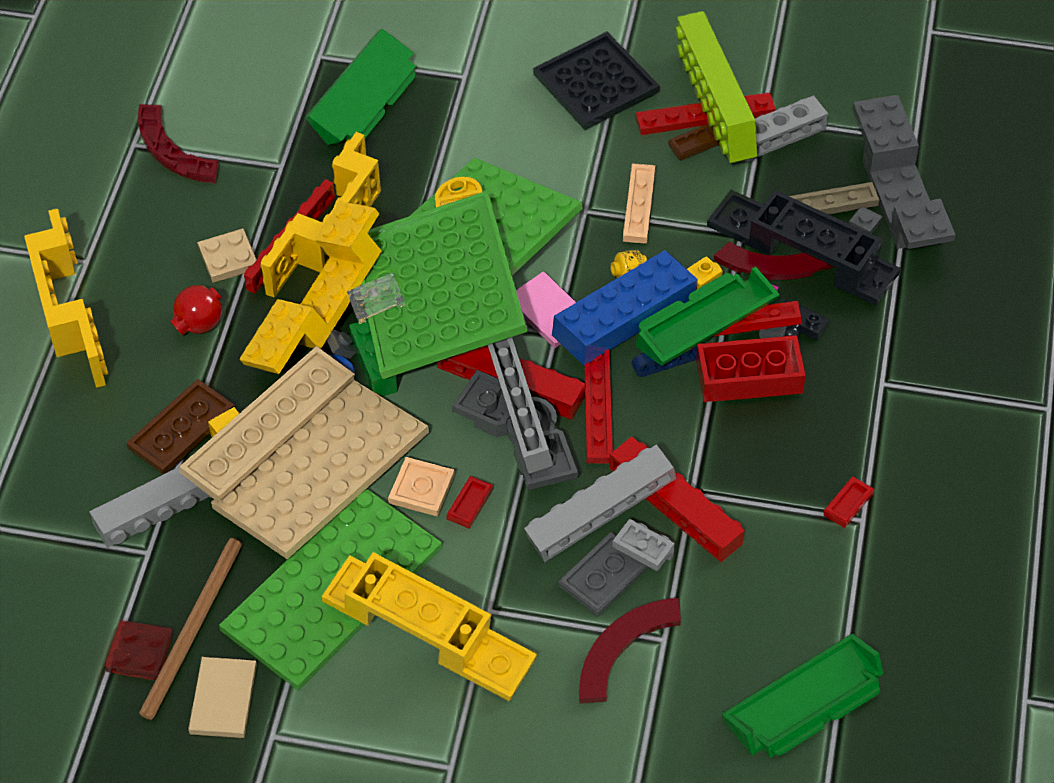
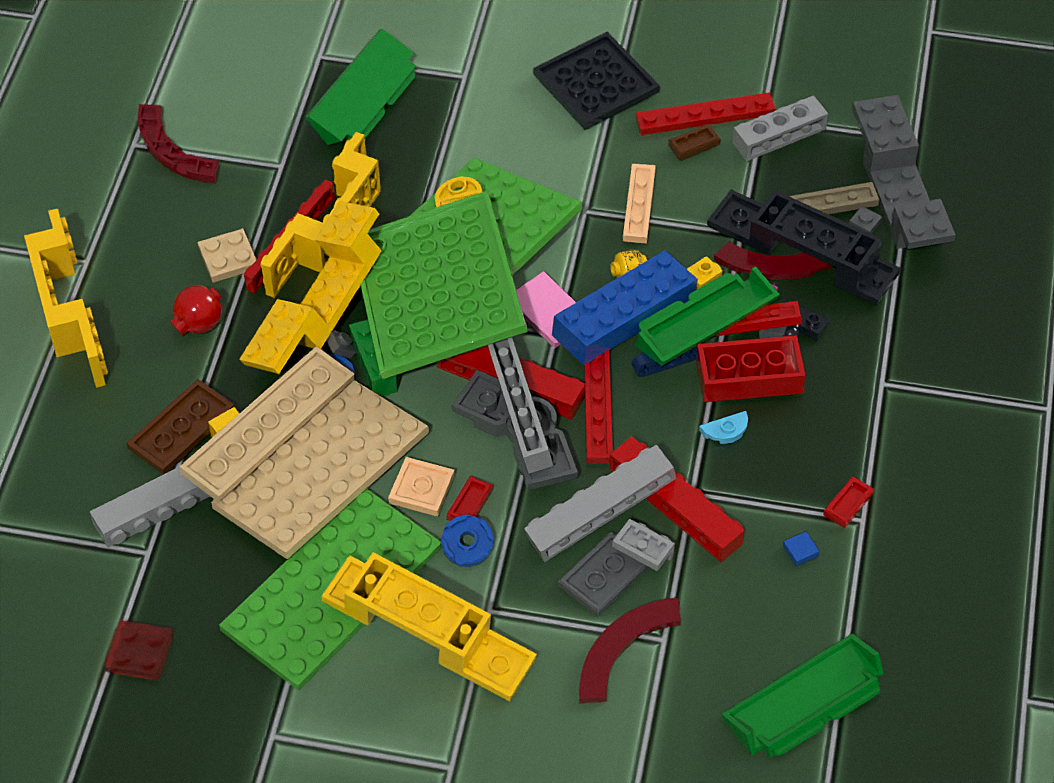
(190, 629): medium nougat axle -> none
(222, 697): tan tile -> none
(375, 297): clear plate -> none
(467, 555): none -> blue tile
(716, 87): lime brick -> none
(726, 429): none -> medium azure plate
(801, 548): none -> blue tile

